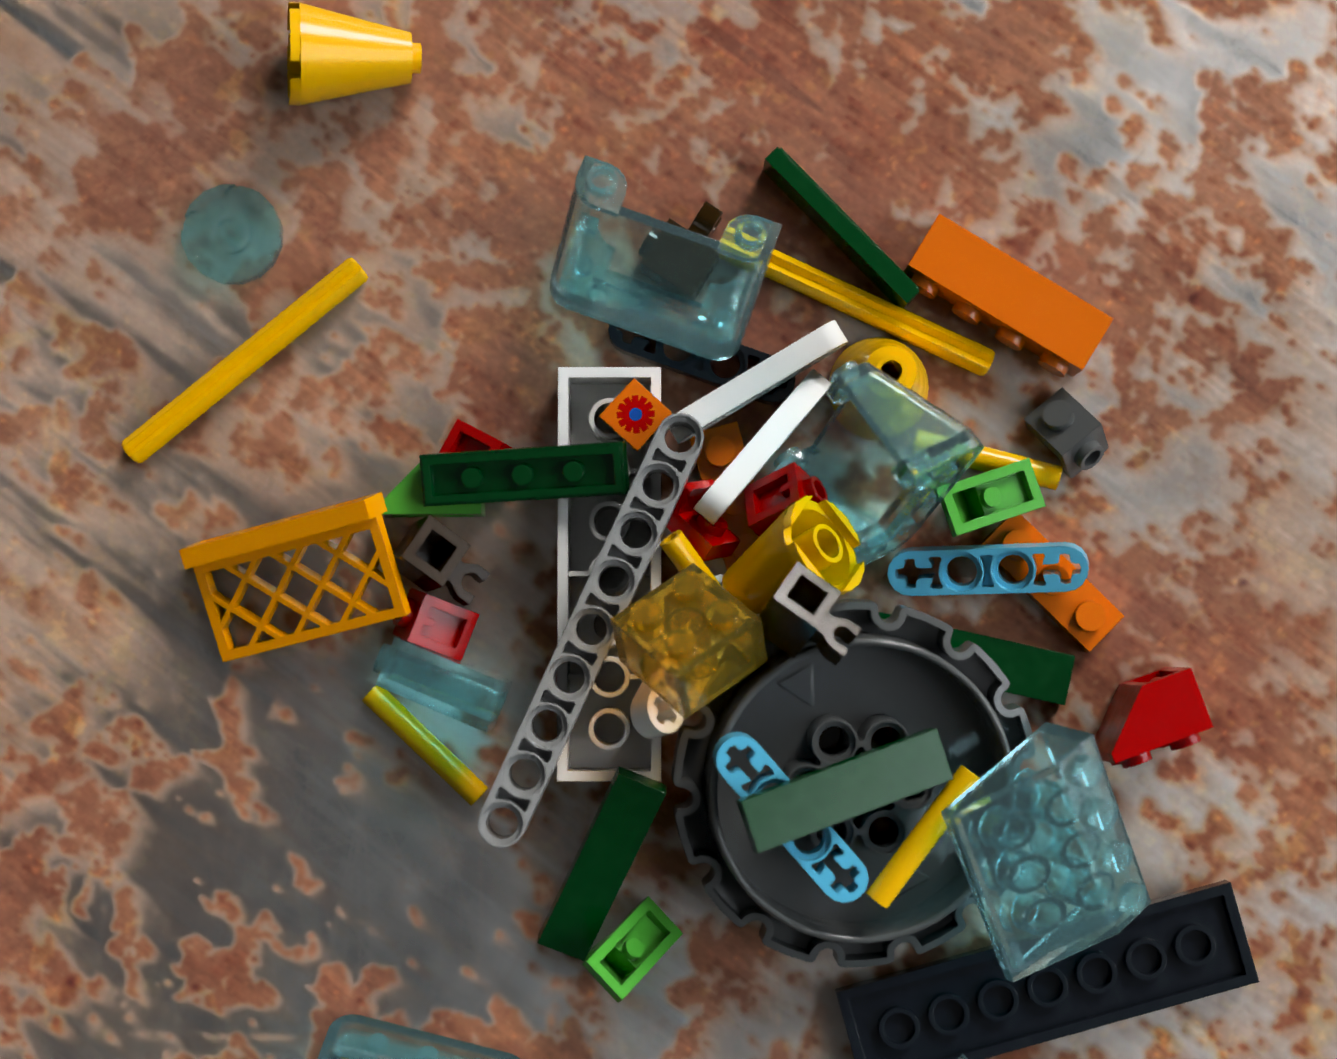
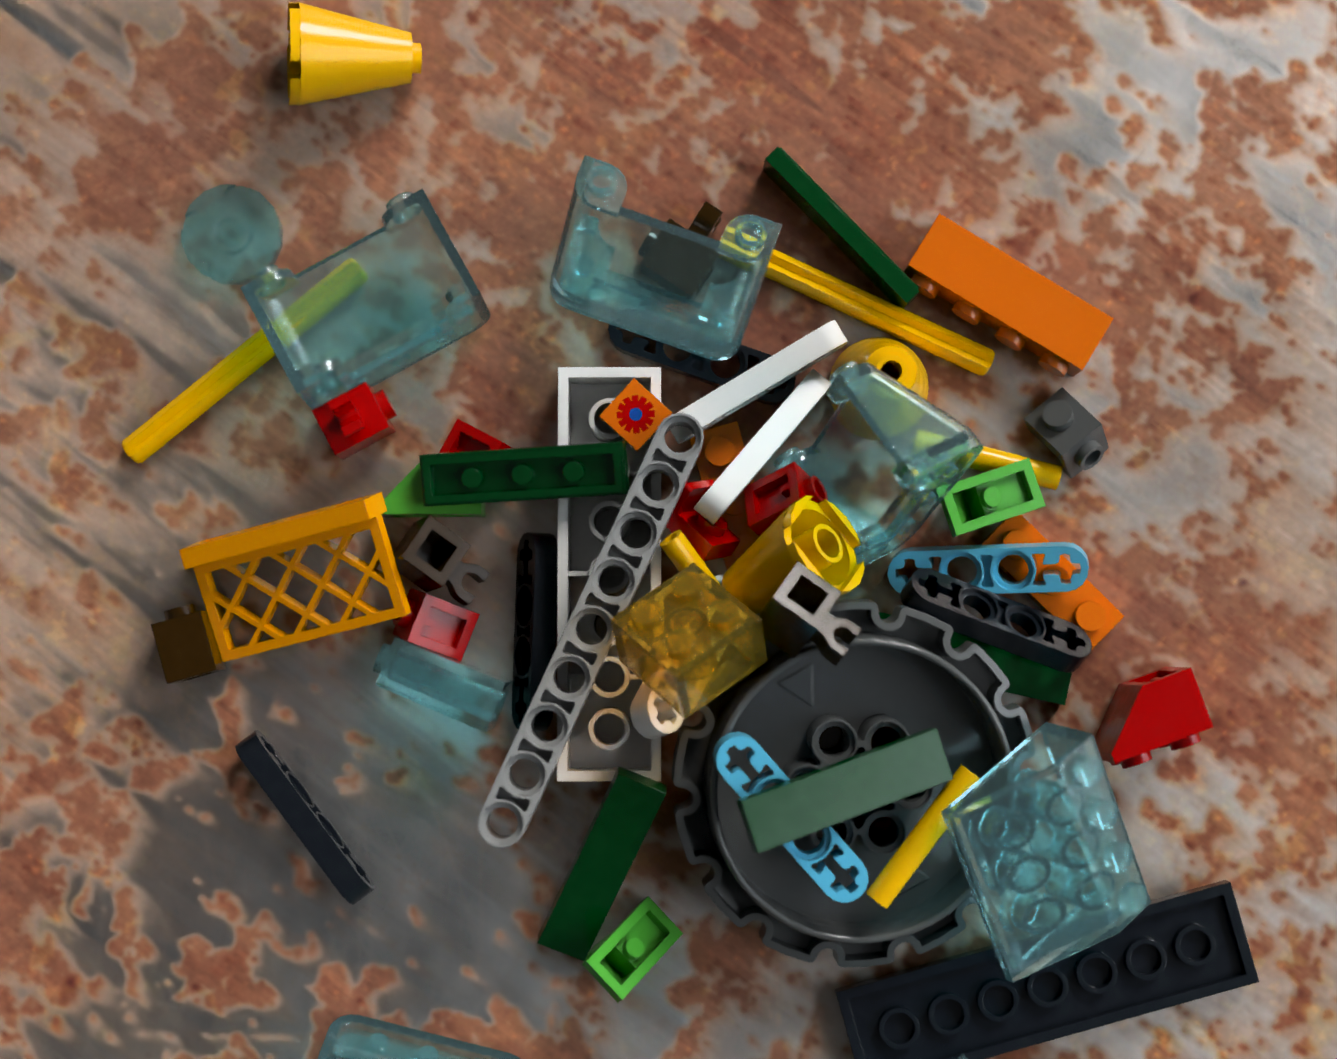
(187, 645): none -> dark brown brick
(304, 817): none -> black beam
(355, 419): none -> red brick
(369, 304): none -> clear light blue windscreen
(425, 744): yellow piece -> none
(534, 622): none -> black beam
(1050, 639): none -> black beam

